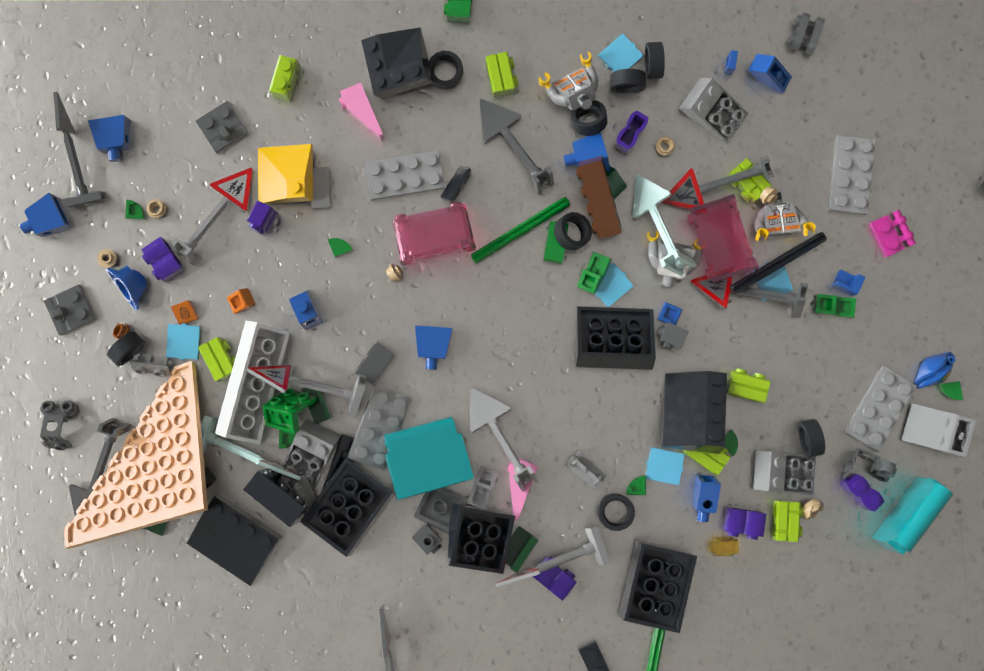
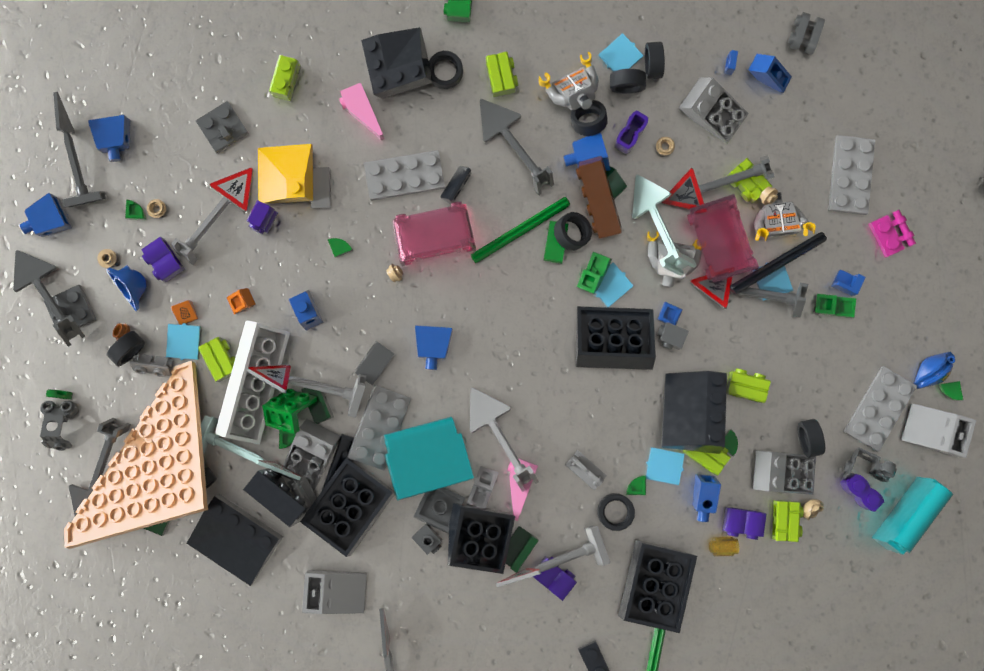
(29, 271): none -> dark grey piece
(59, 394): none -> green tile
(334, 592): none -> light grey slope

